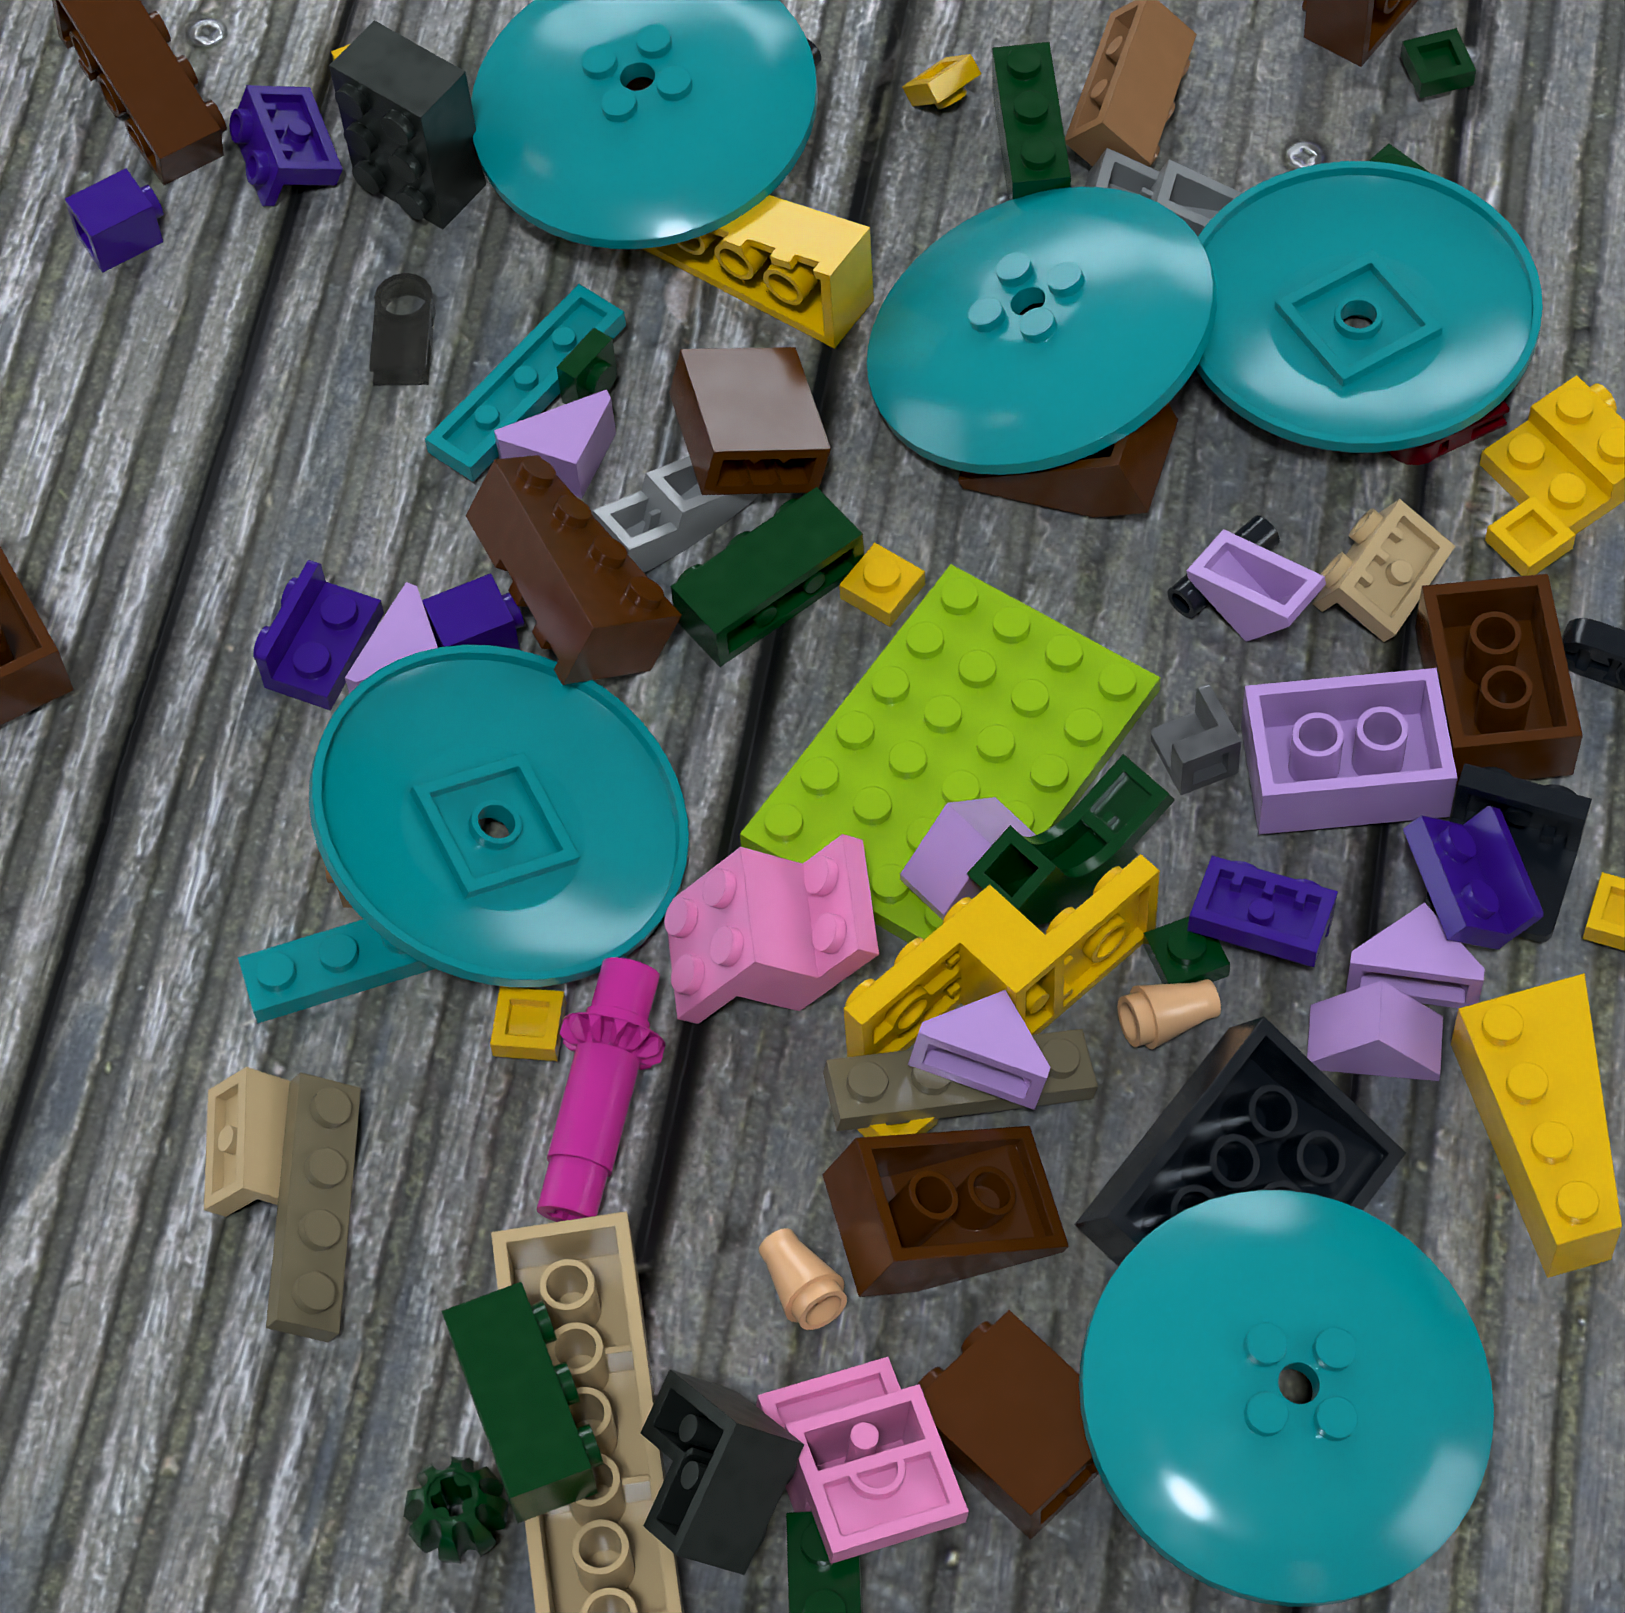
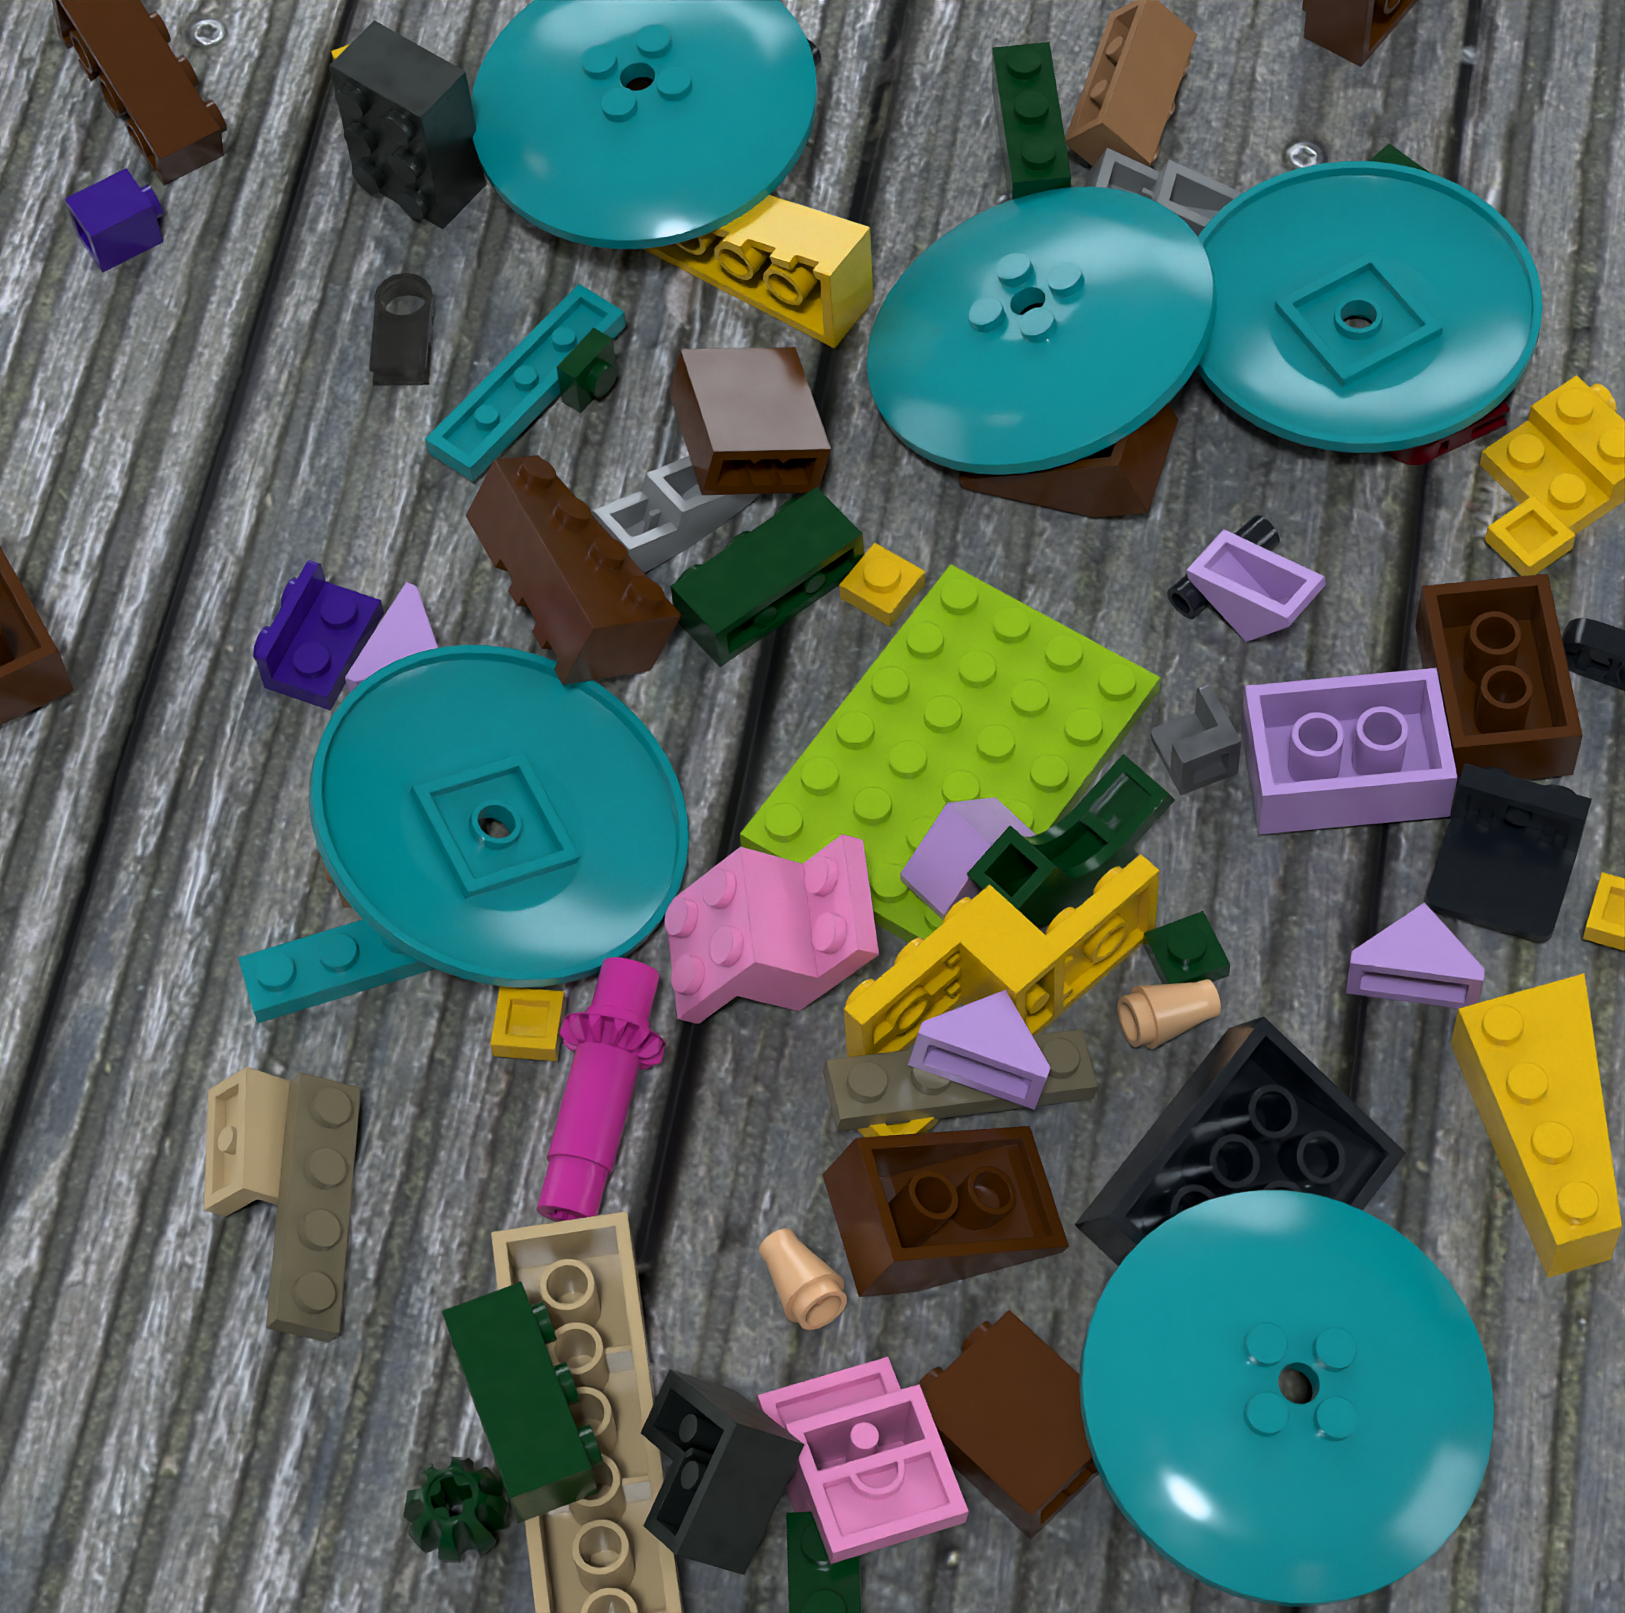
(283, 140): dark purple bracket -> none
(474, 615): dark purple brick -> none
(566, 437): lavender slope -> none
(942, 82): yellow plate -> none
(1263, 910): dark purple bracket -> none
(1376, 1034): lavender slope -> none
(1384, 568): tan bracket -> none
(1438, 63): dark green plate -> none
(1475, 878): dark purple bracket -> none

